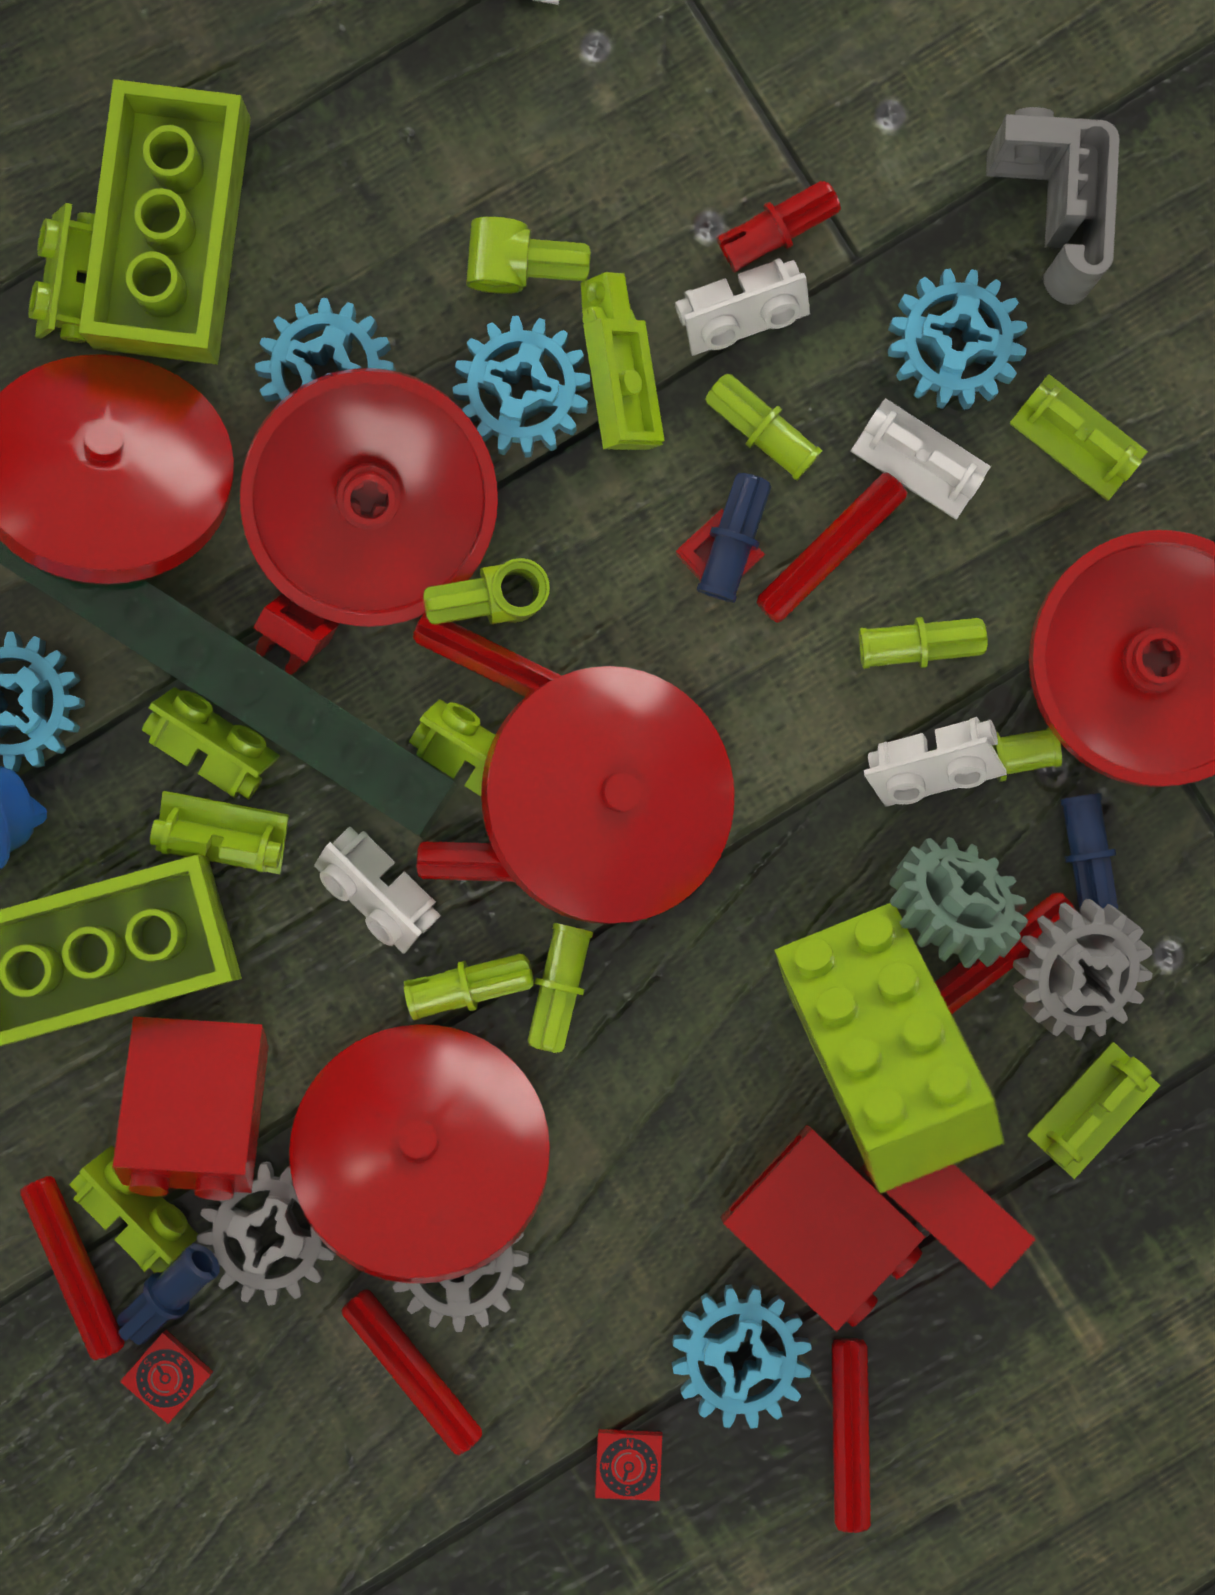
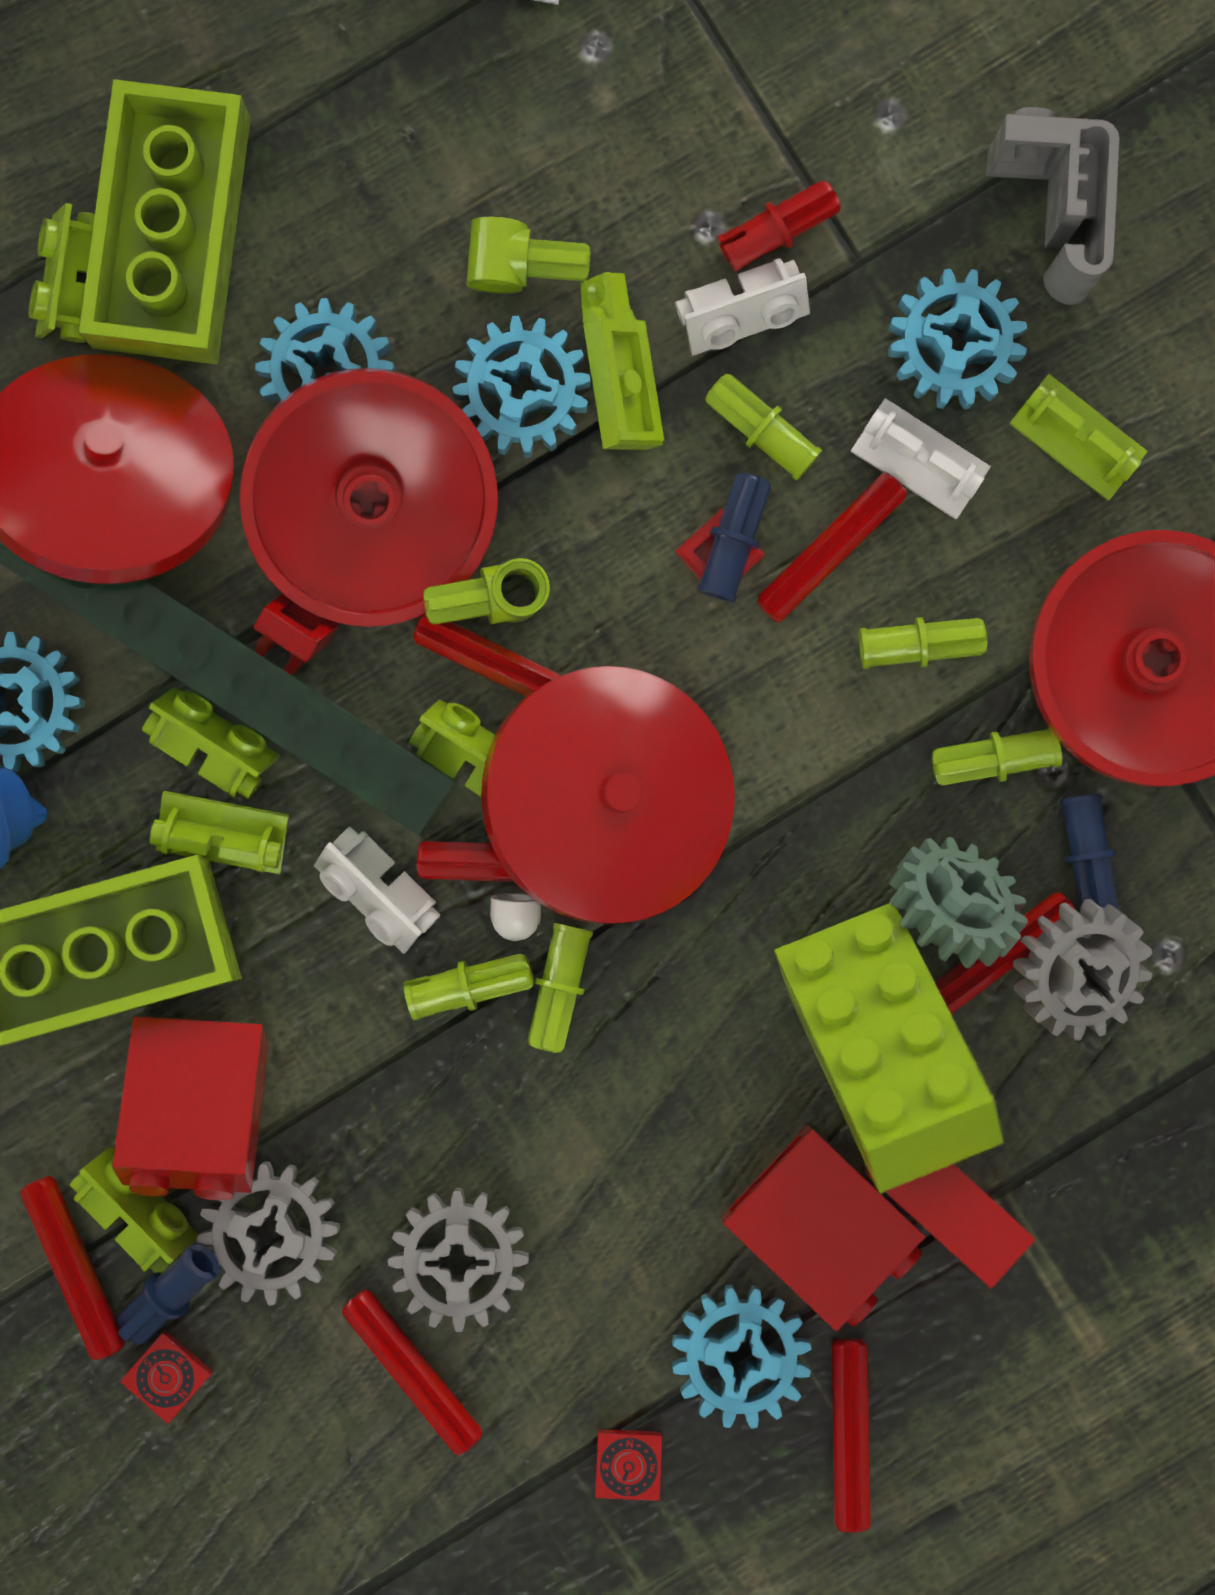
(419, 1153): red dish -> none
(515, 915): none -> white hinge
(907, 771): white hinge -> none
(1094, 1109): lime hinge -> none

